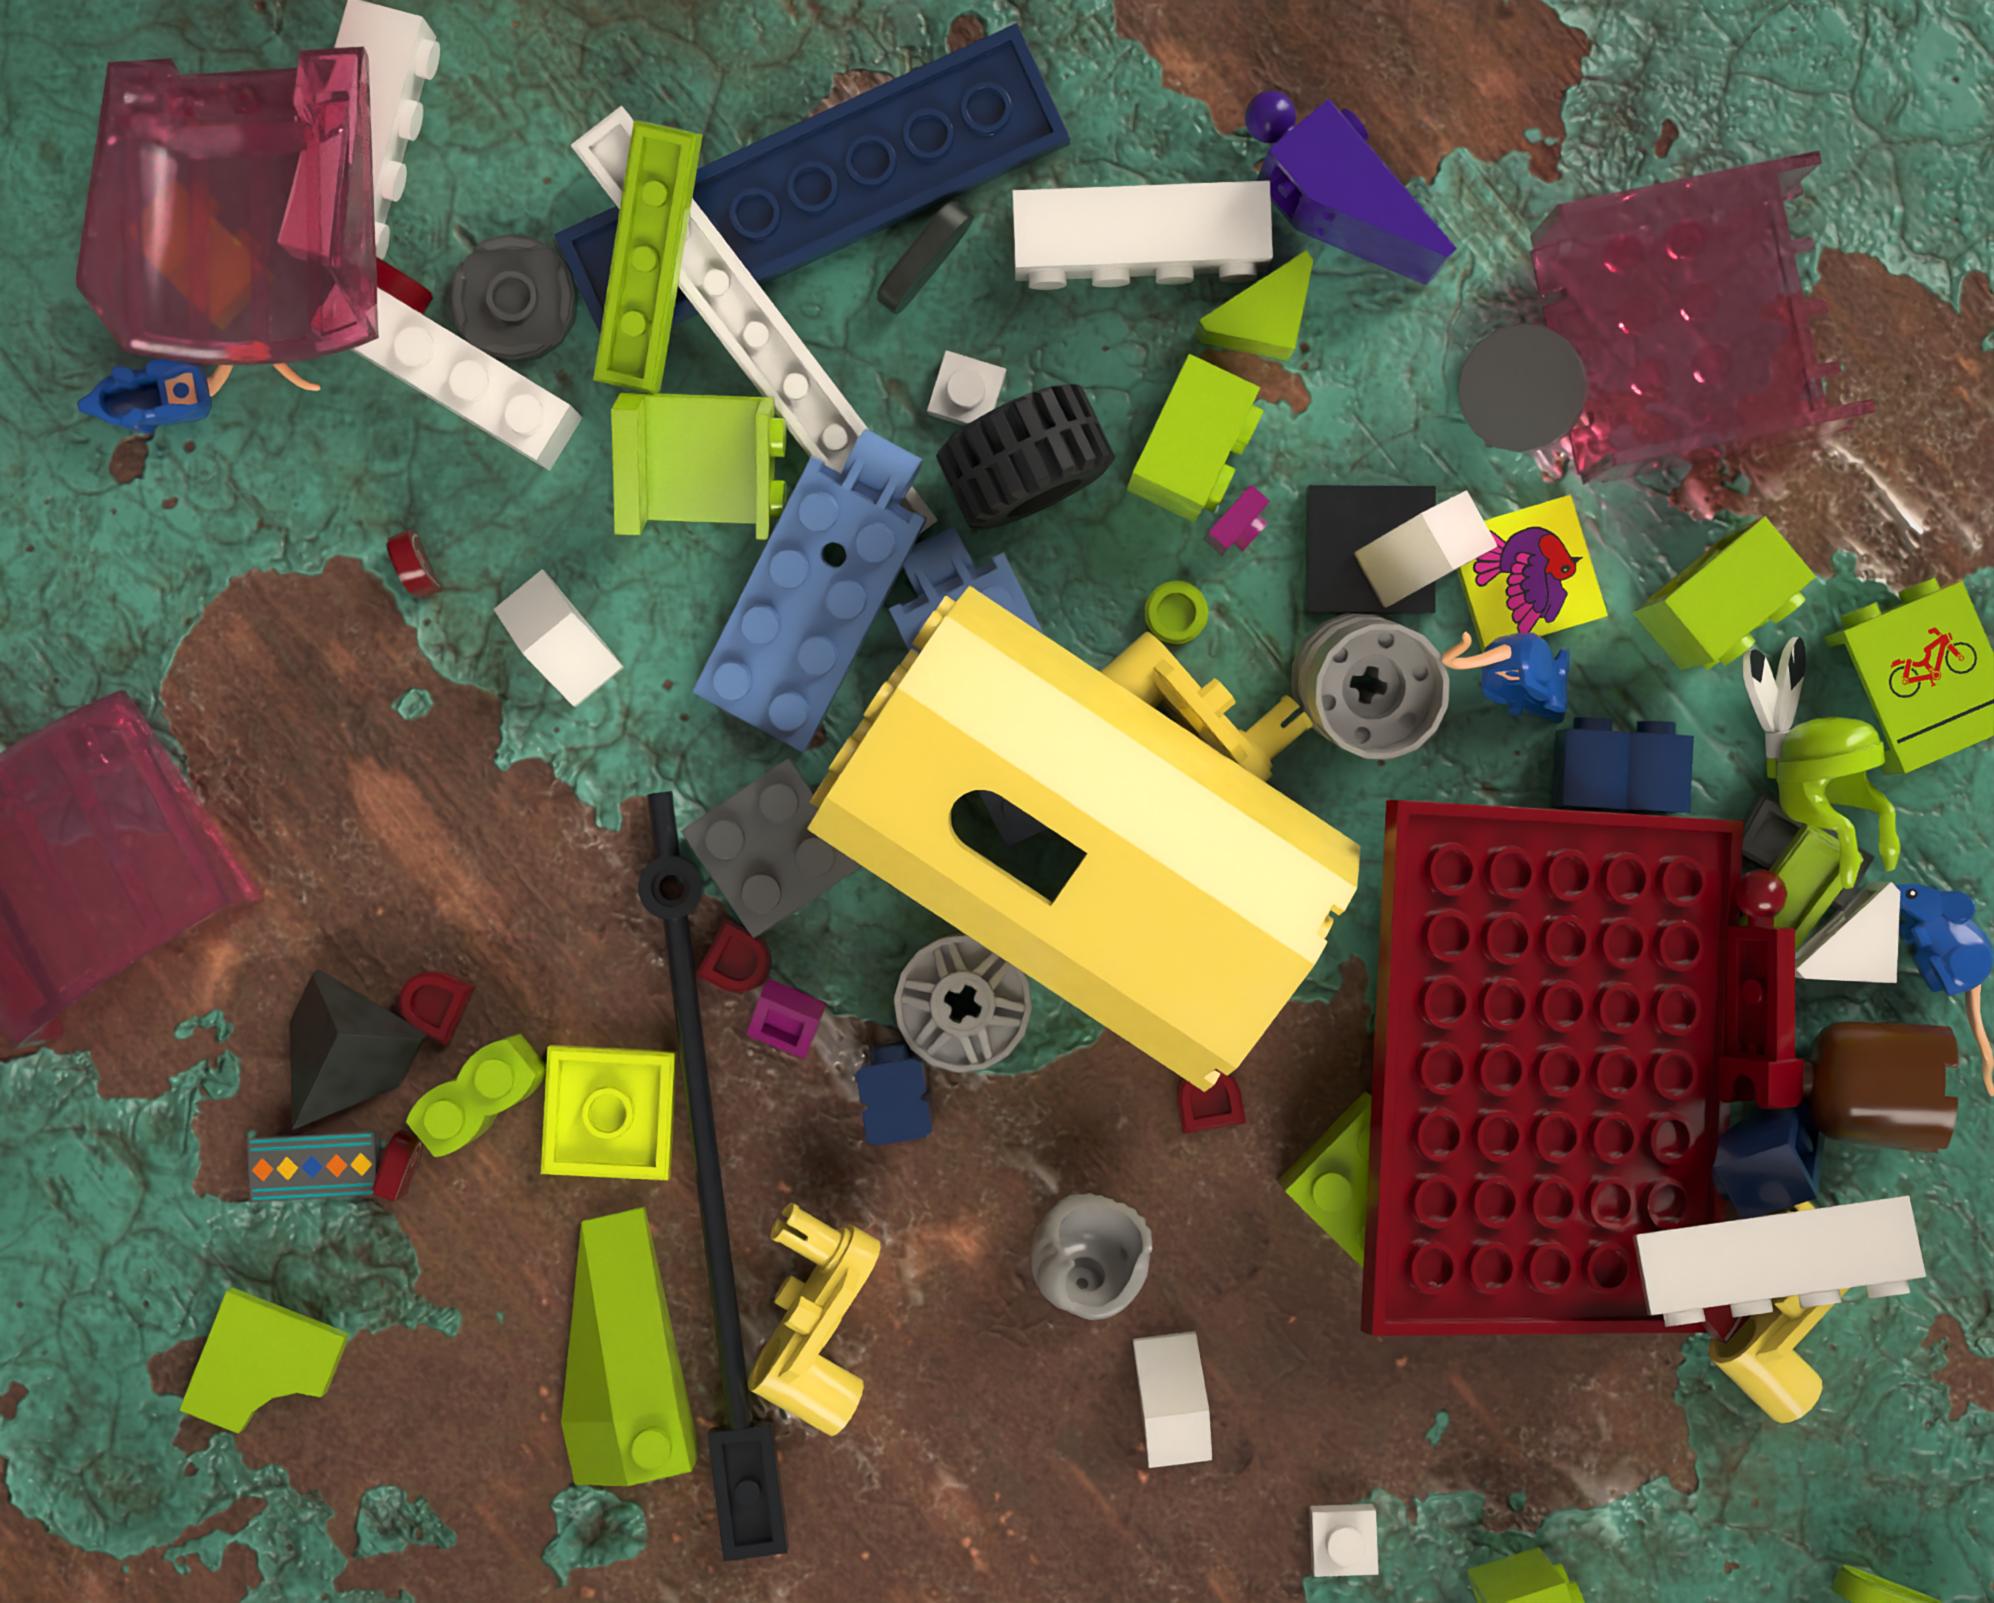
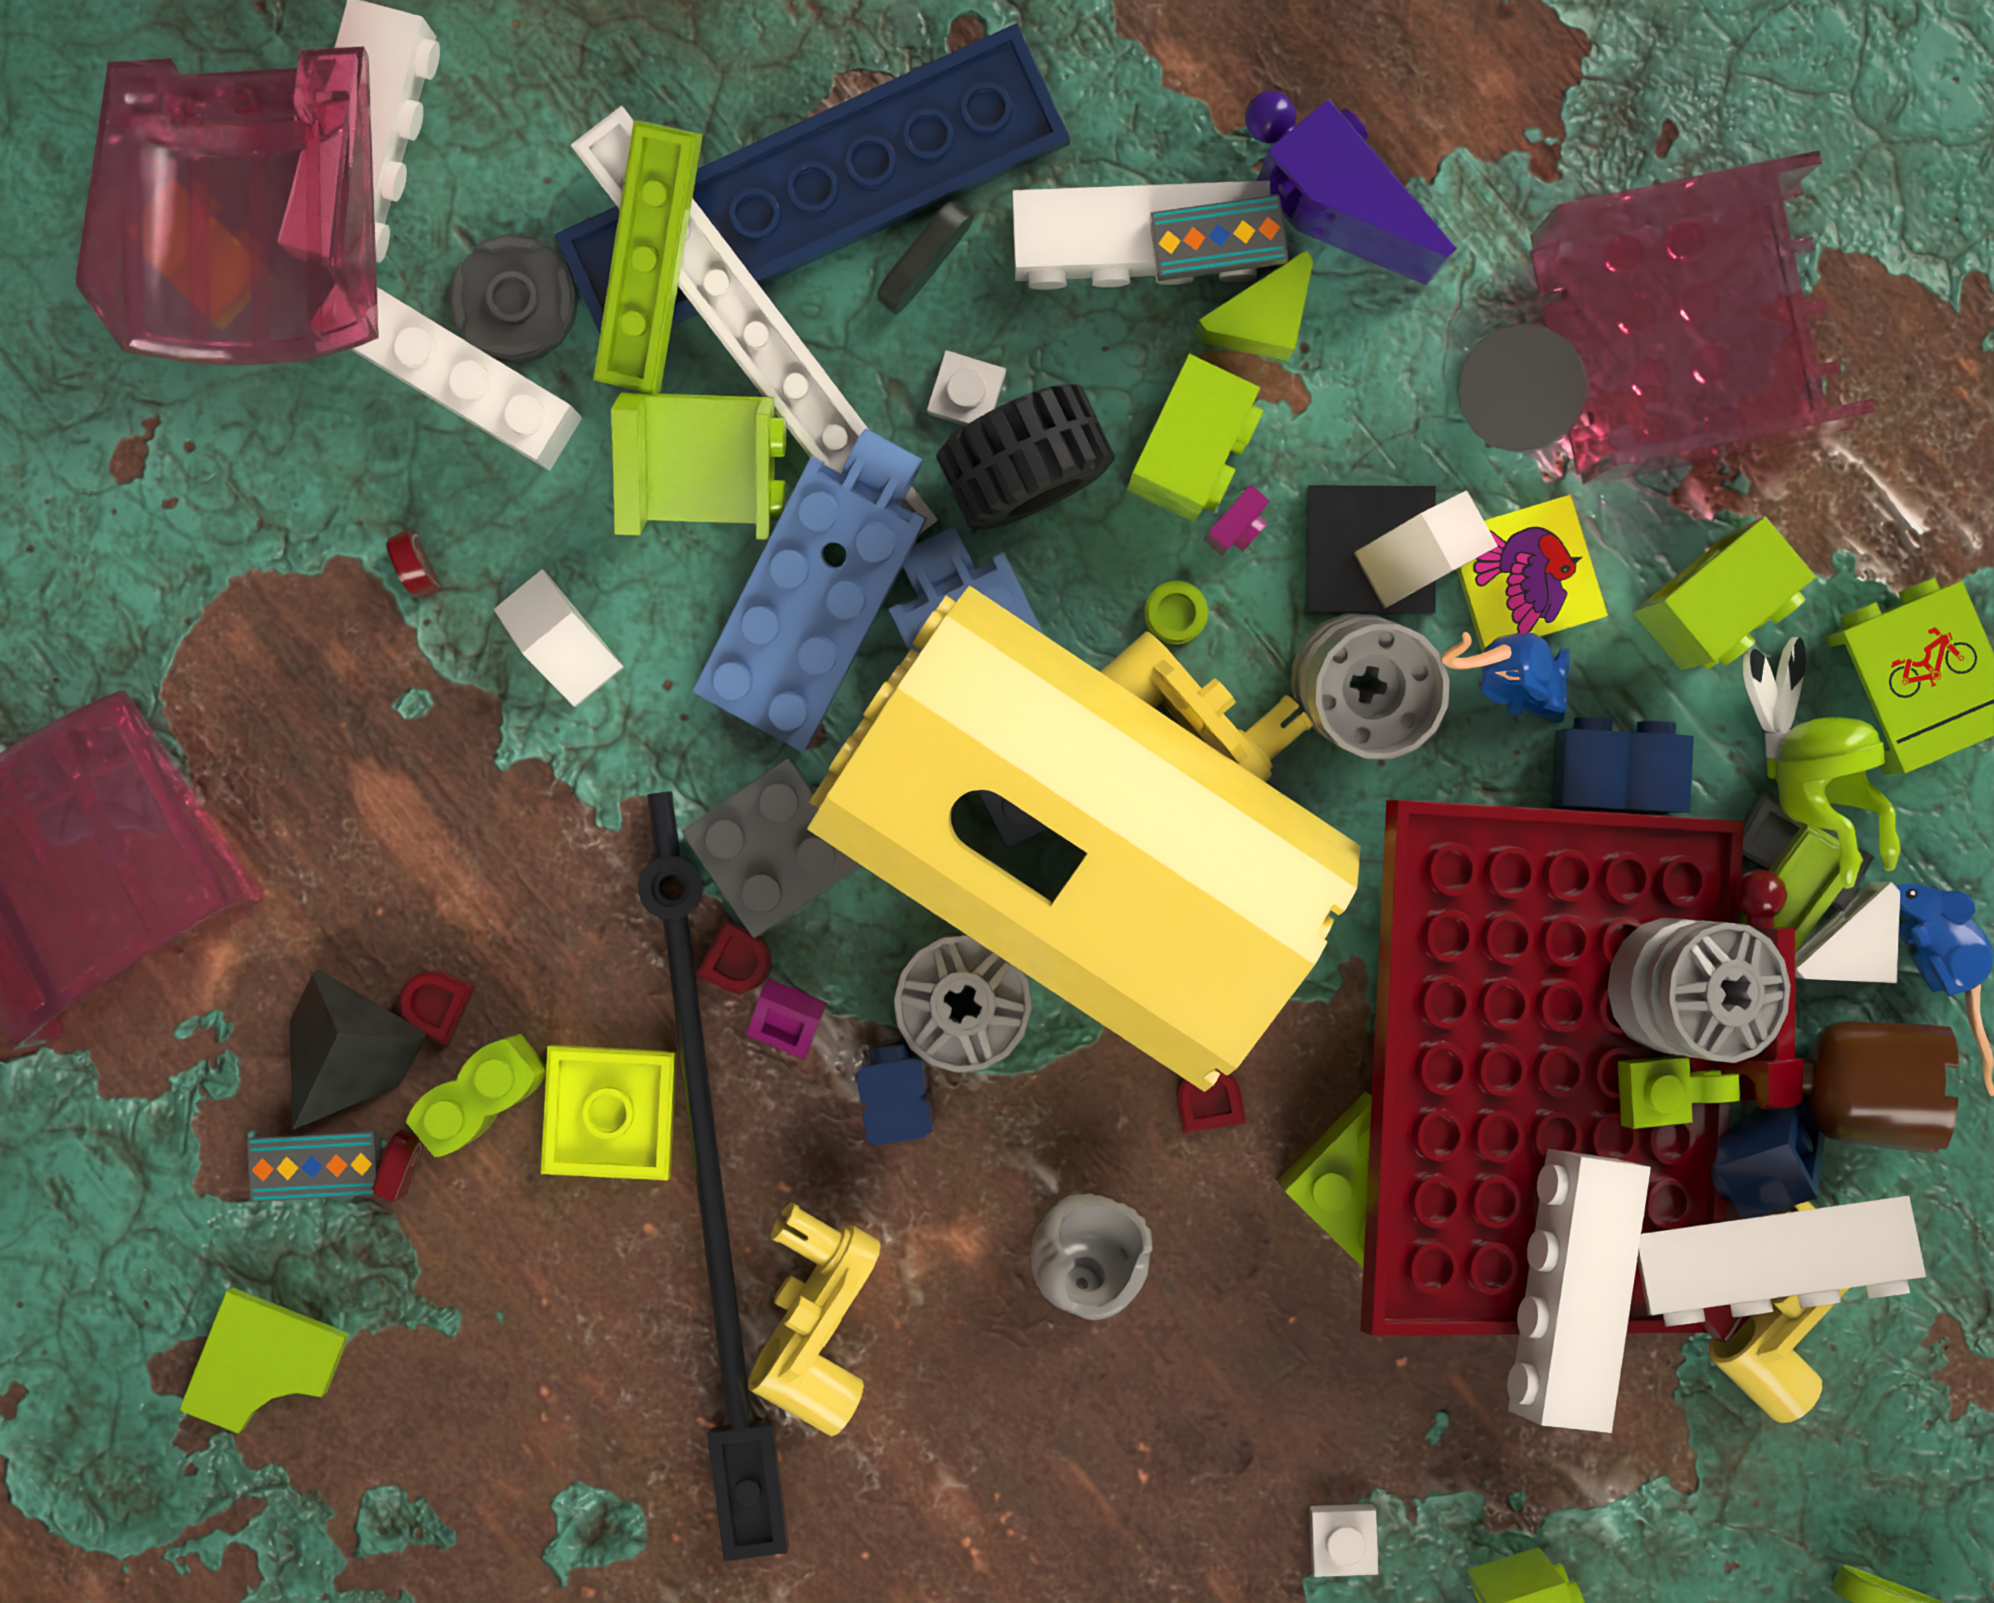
(162, 394): blue animal -> none
(402, 287): dark red tile -> none
(623, 1381): lime wedge -> none
(1173, 1399): white slope -> none
(1218, 237): none -> dark grey tile
(1578, 1291): none -> white brick
(1663, 1090): none -> lime plate
(1699, 989): none -> light grey wheel

